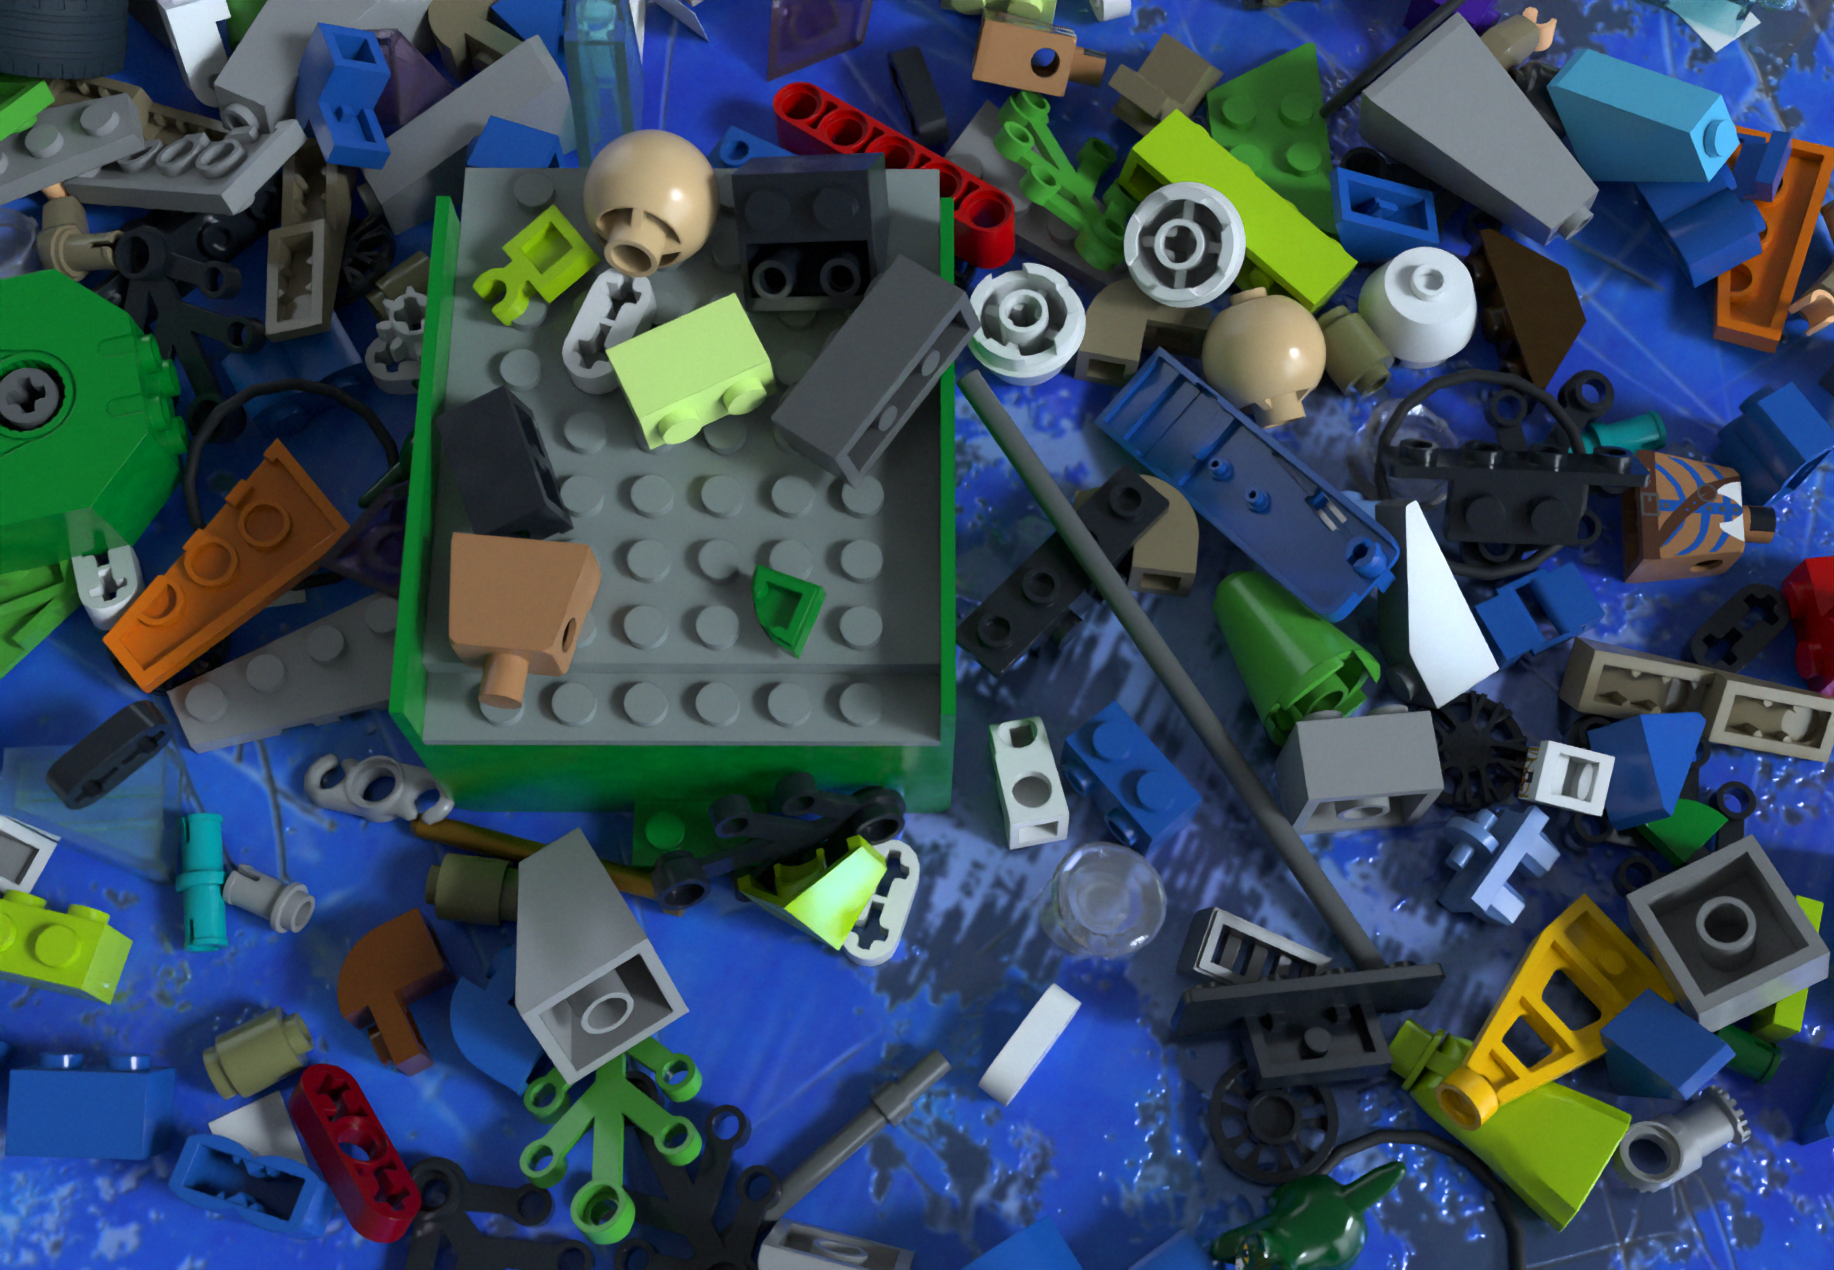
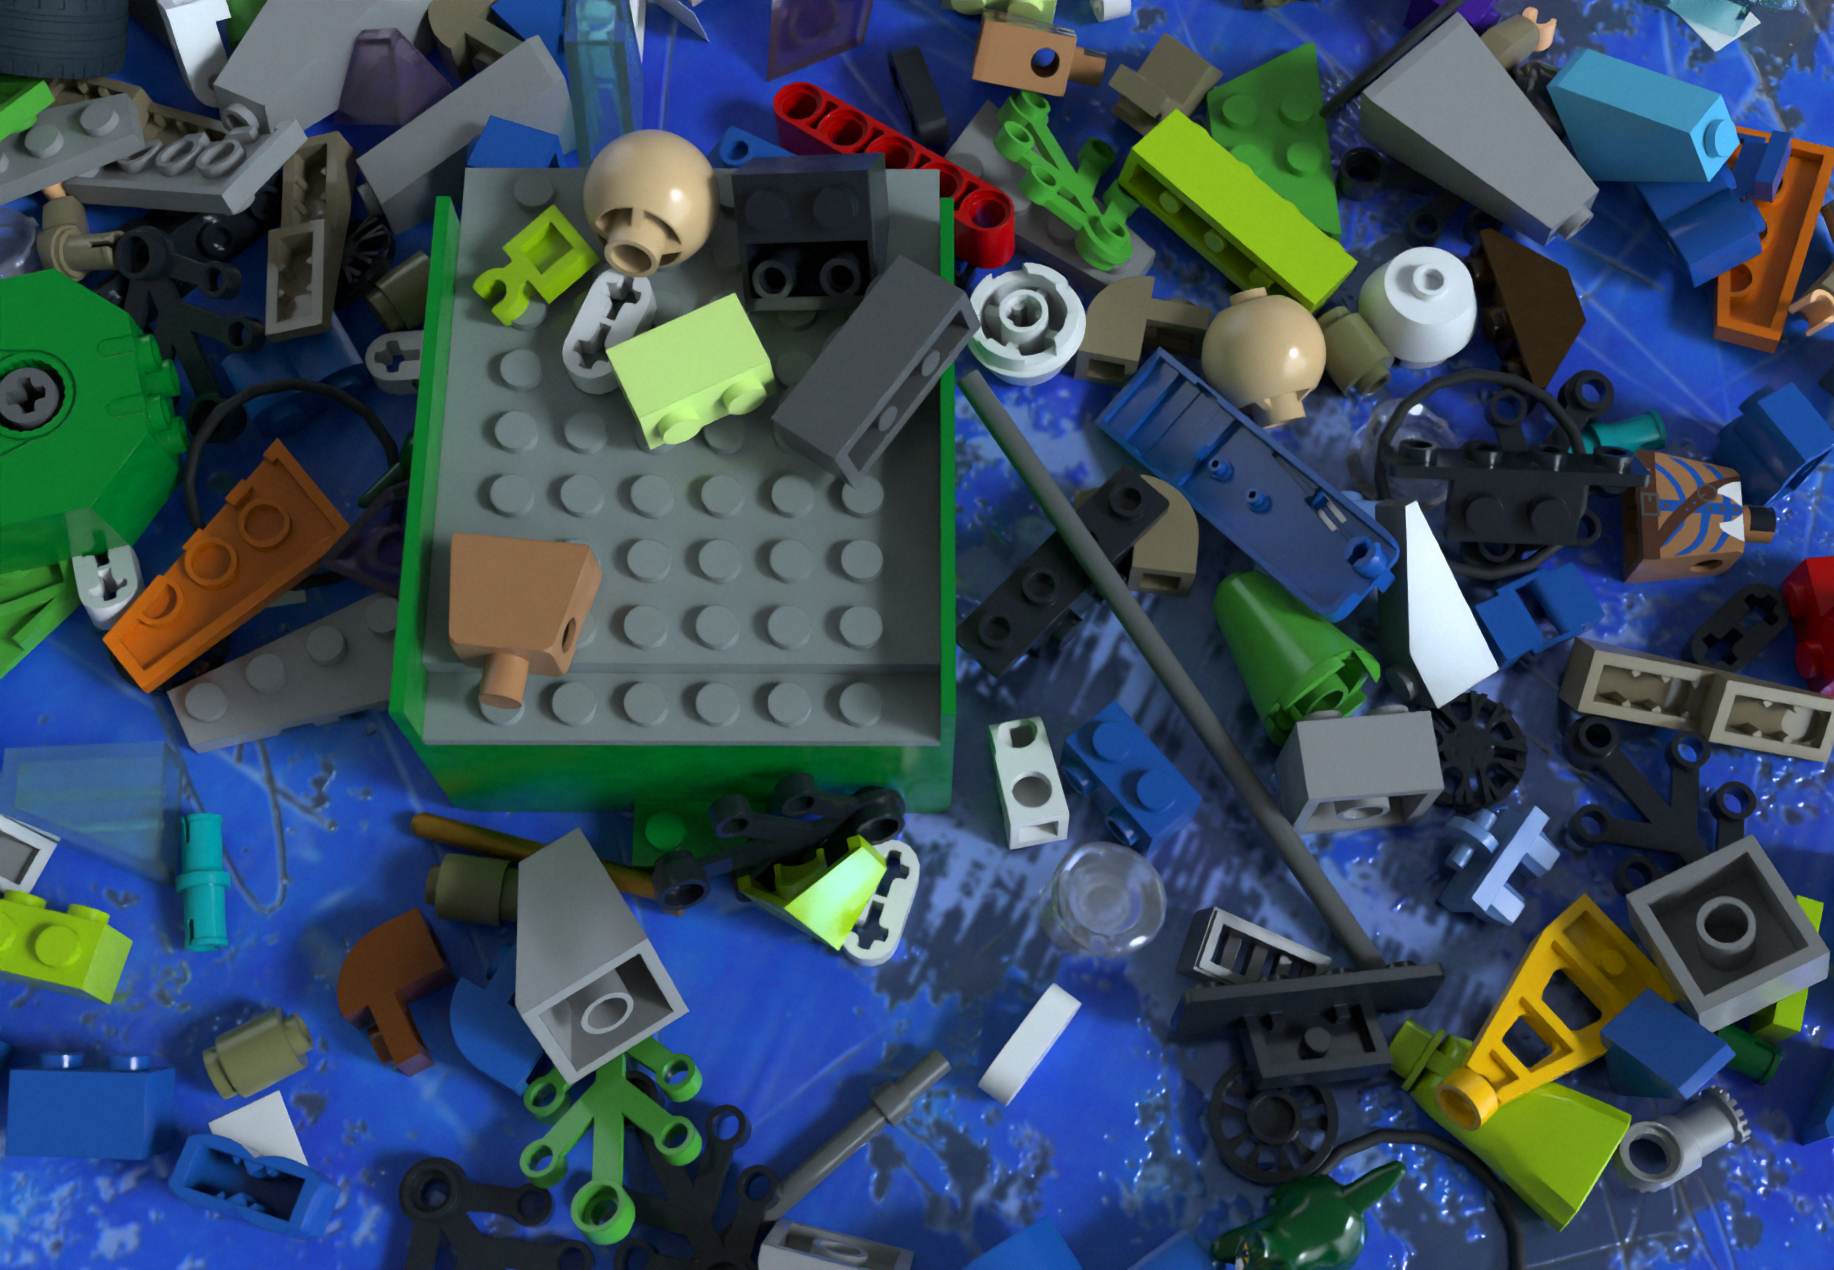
(109, 754): black beam -> none
(281, 904): light grey pin -> none
(336, 95): blue brick -> none
(349, 793): light grey piece -> none
(373, 1193): dark red beam -> none
(403, 313): white gear -> none
(503, 468): black hinge -> none
(785, 607): green tile -> none
(1184, 244): white cone -> none
(1380, 216): blue slope -> none
(1566, 778): white leg -> none
(1649, 764): blue slope -> none
(1684, 832): green tile -> none

